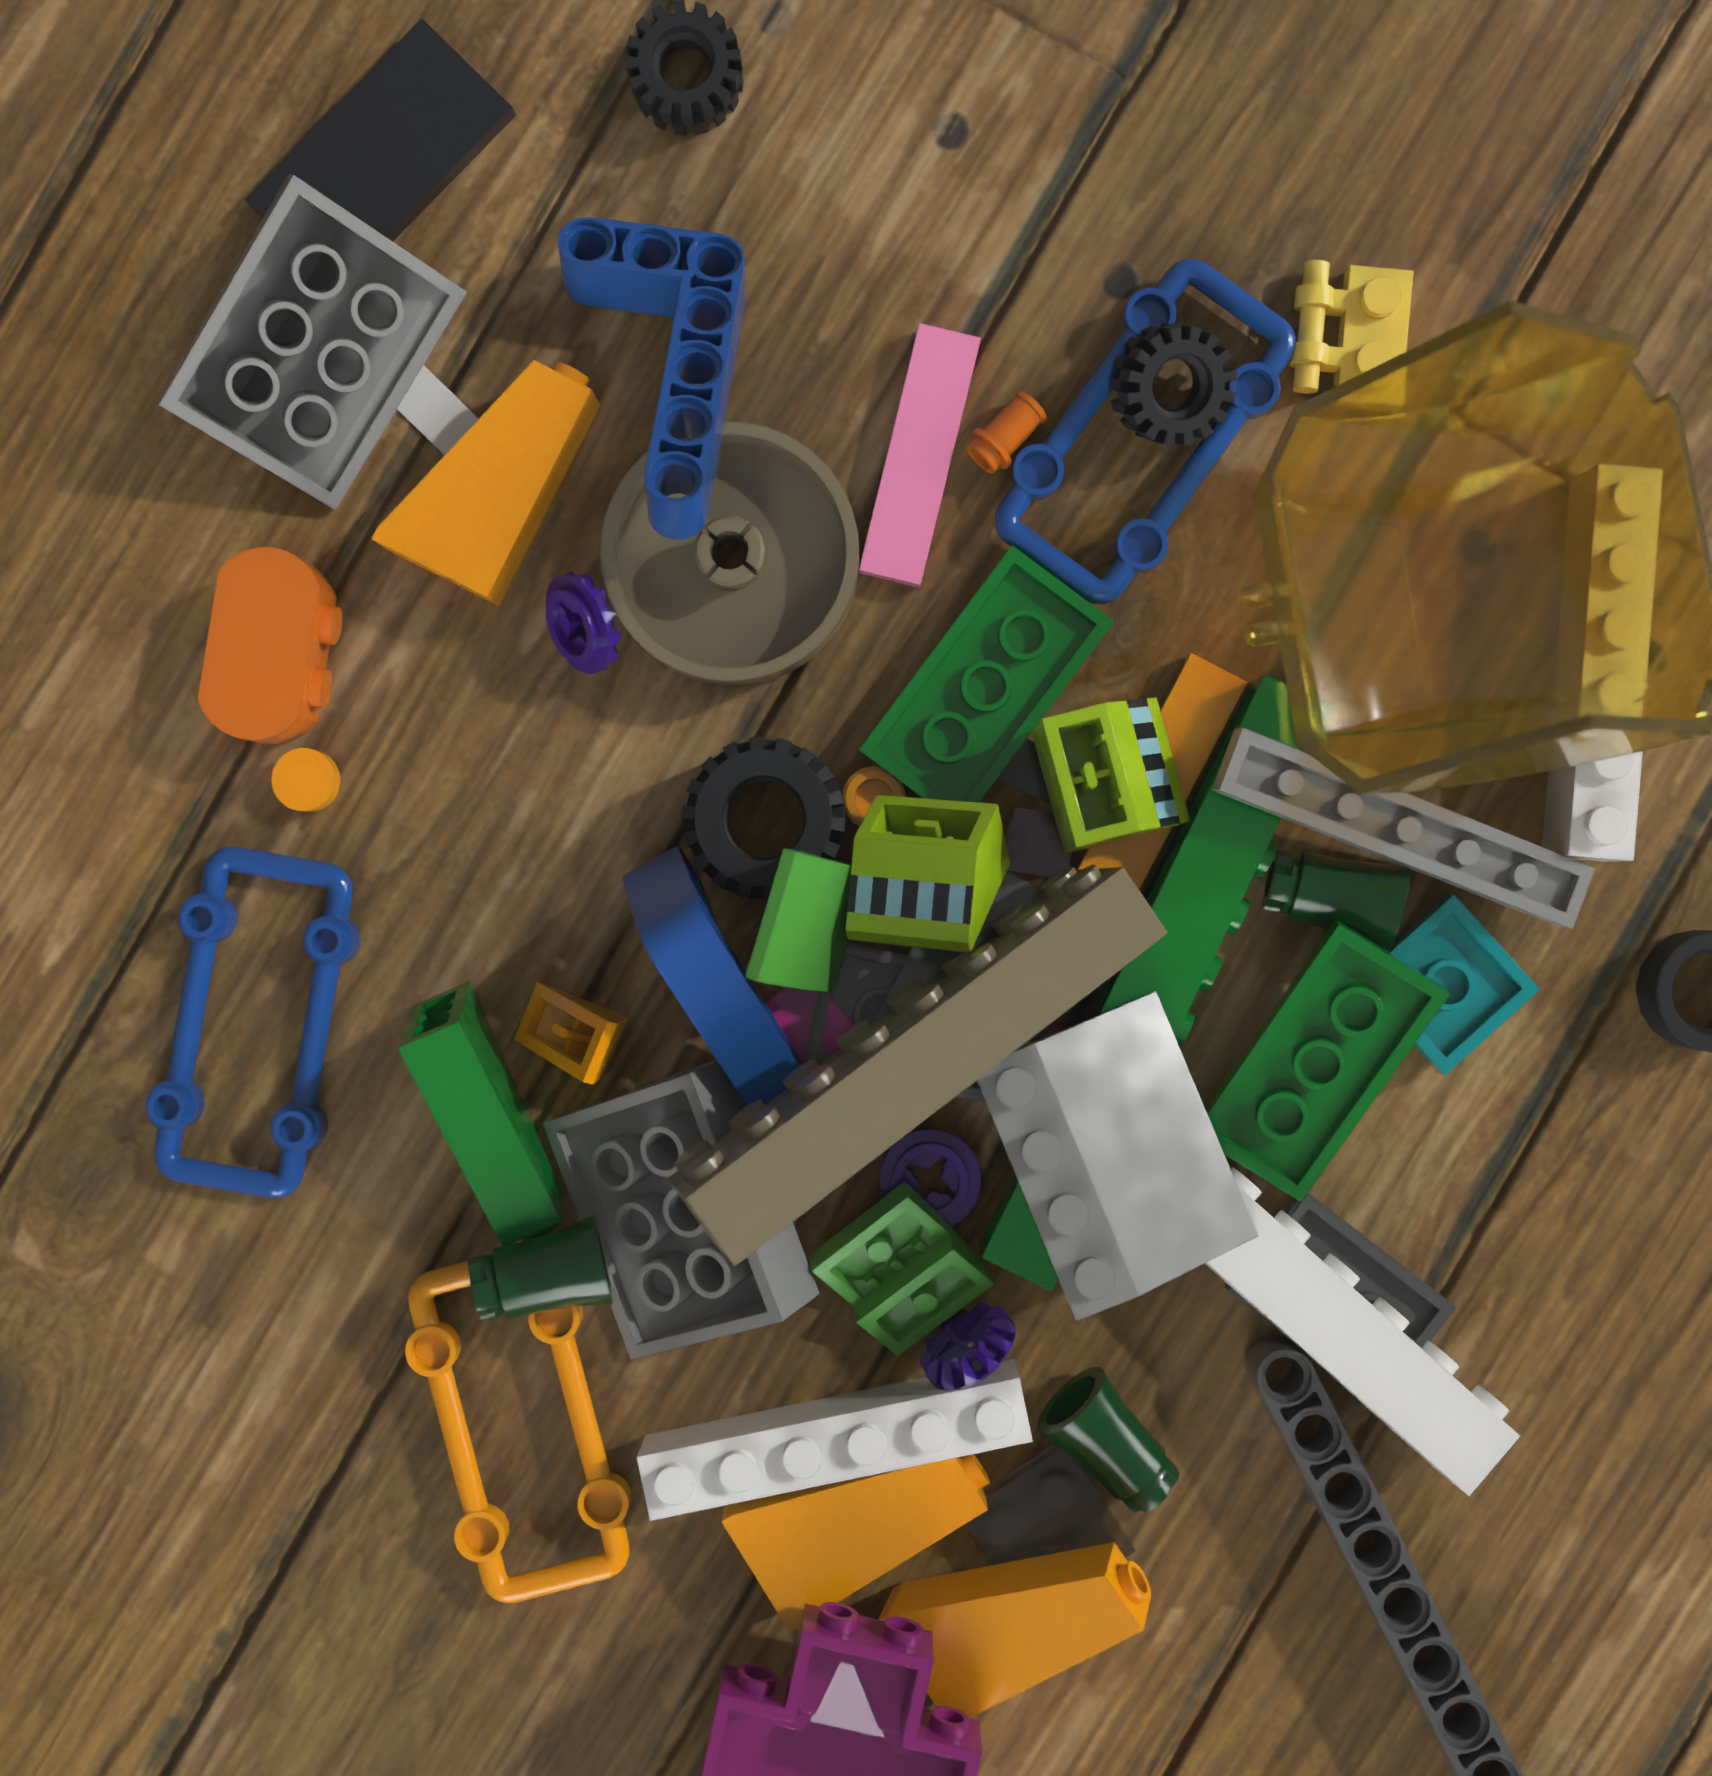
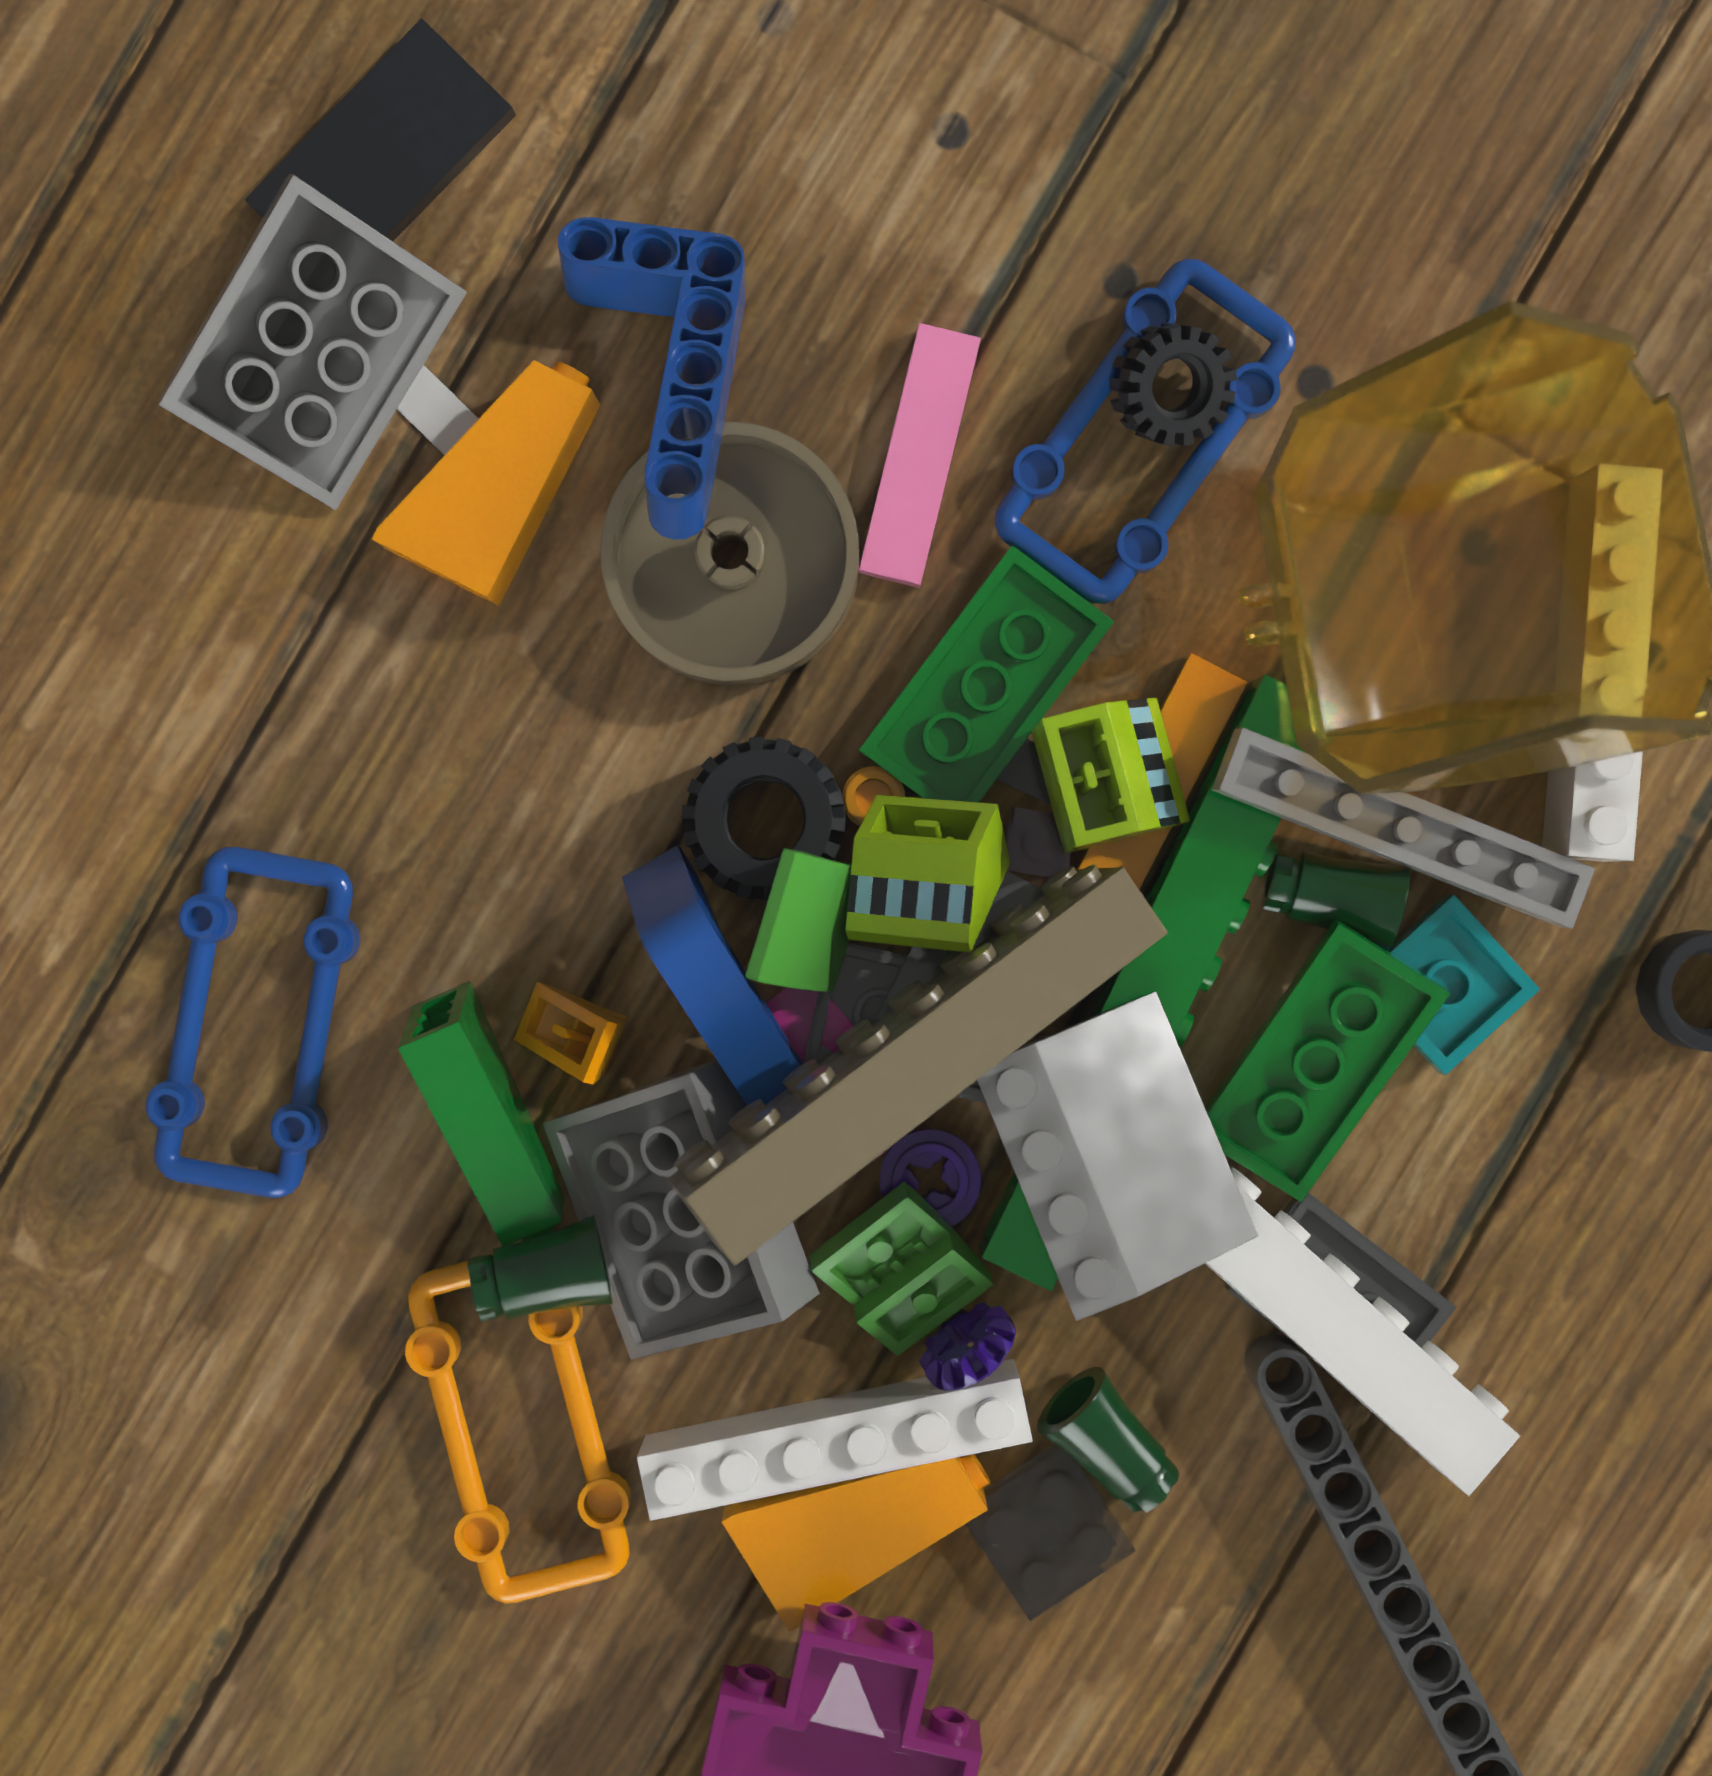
(269, 646): orange brick -> none
(305, 780): light orange tile -> none
(578, 608): dark purple gear -> none
(677, 32): black tyre -> none
(1005, 433): orange pin -> none
(1021, 1620): light orange slope -> none
(1371, 324): light yellow plate -> none

